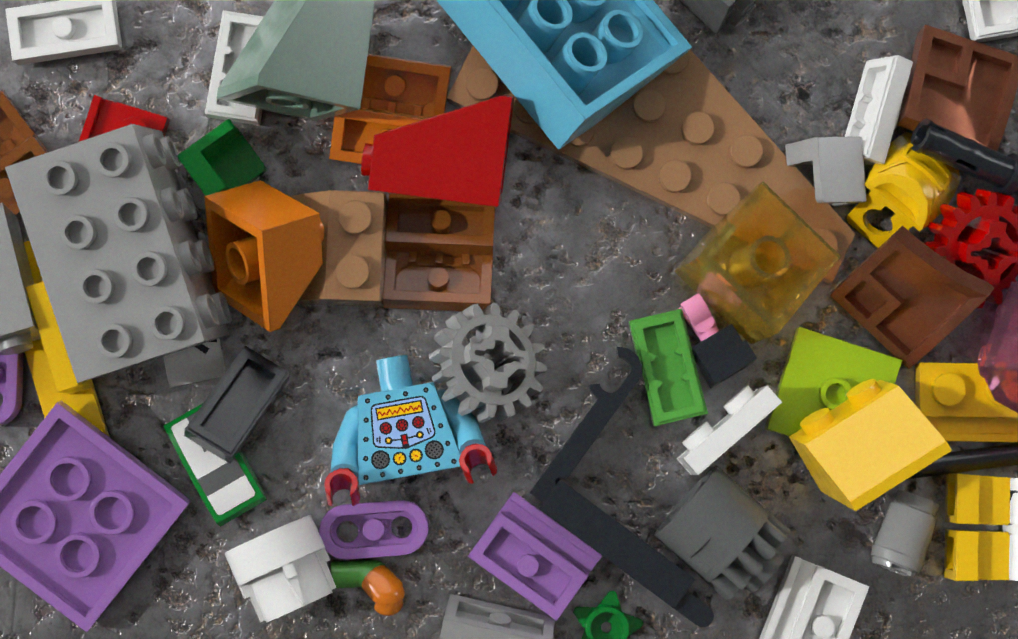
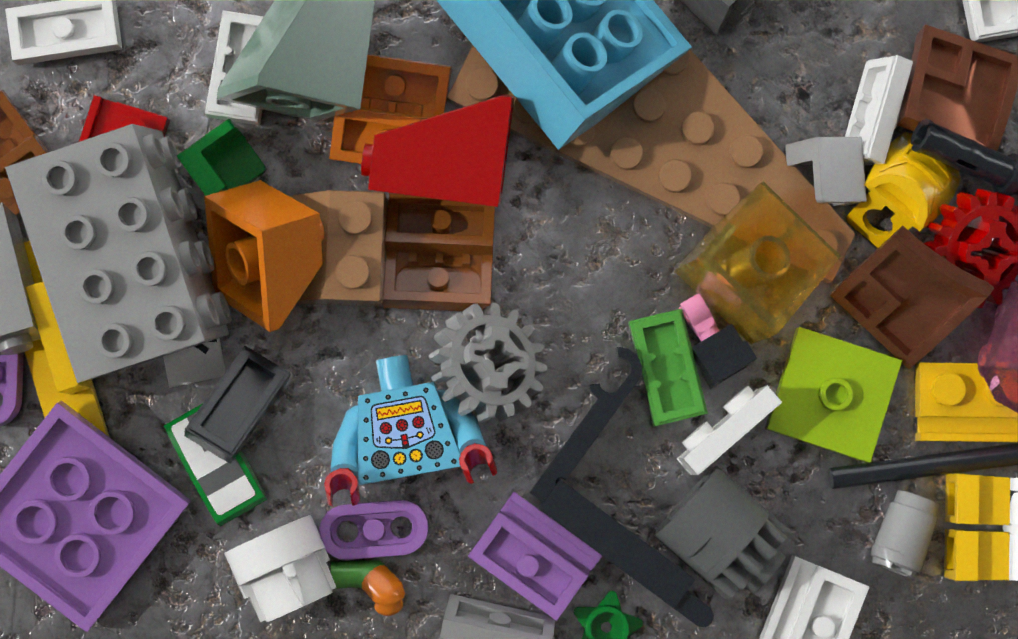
(867, 443): yellow slope -> none

